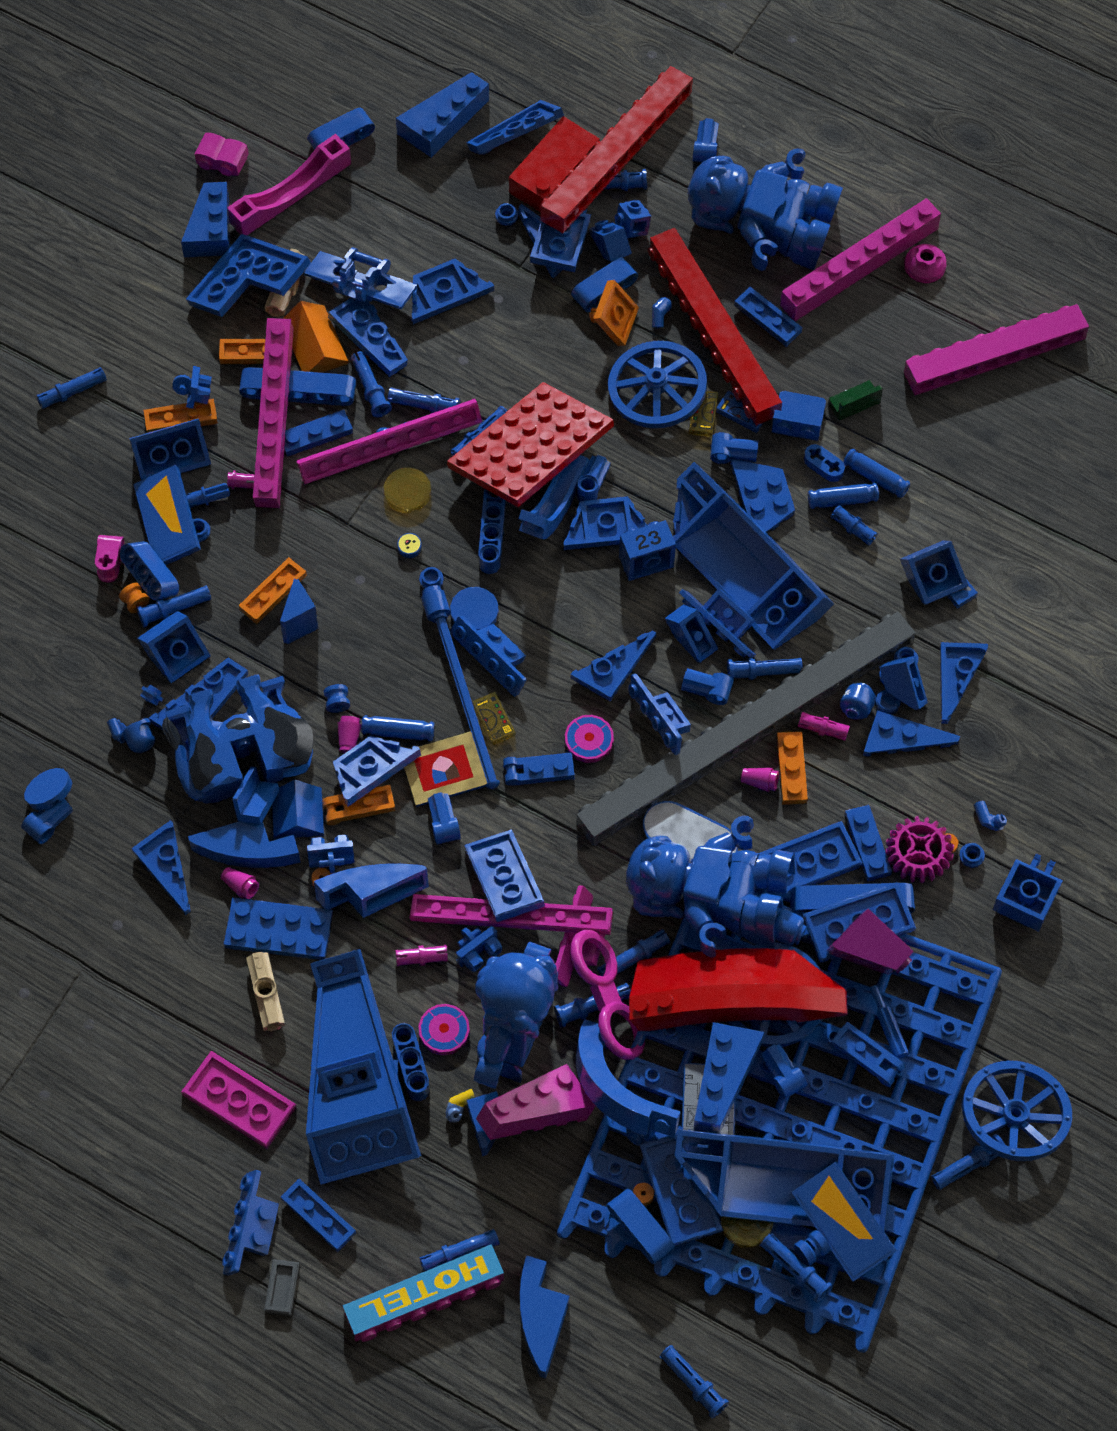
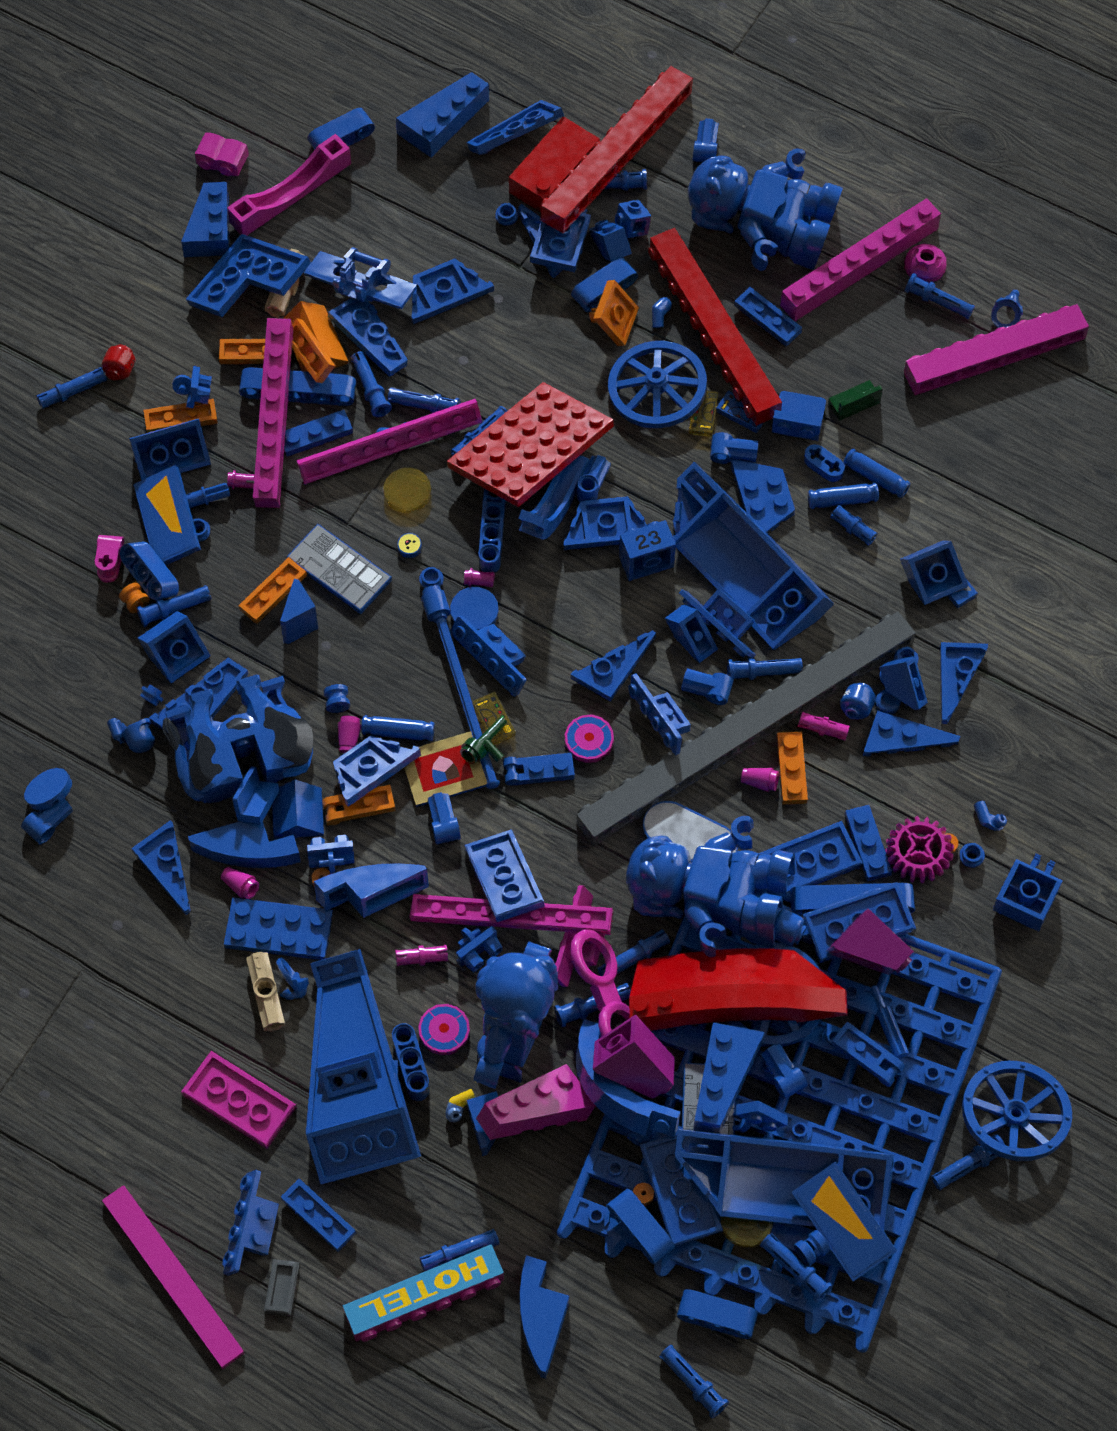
(118, 362): none -> red head
(173, 1277): none -> dark pink tile
(293, 979): none -> blue piece
(311, 352): none -> orange plate
(340, 568): none -> tile
(475, 750): none -> dark green piece
(479, 578): none -> dark pink pin
(635, 1059): none -> magenta slope
(717, 1314): none -> blue beam
(760, 1115): none -> blue plate
(929, 292): none -> blue pin
(1012, 301): none -> blue piece

